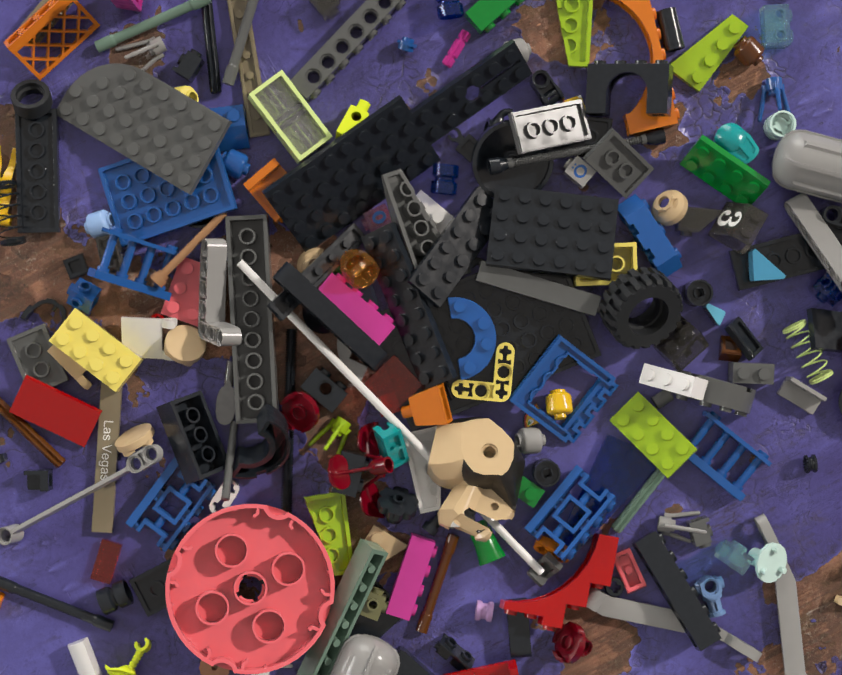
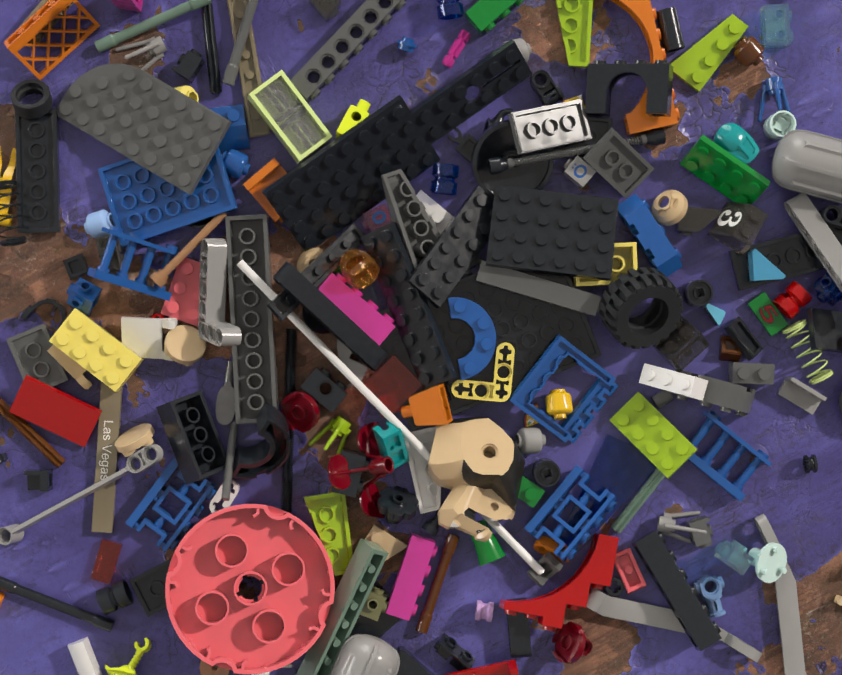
(767, 314): none -> green tile
(793, 298): none -> red wheel

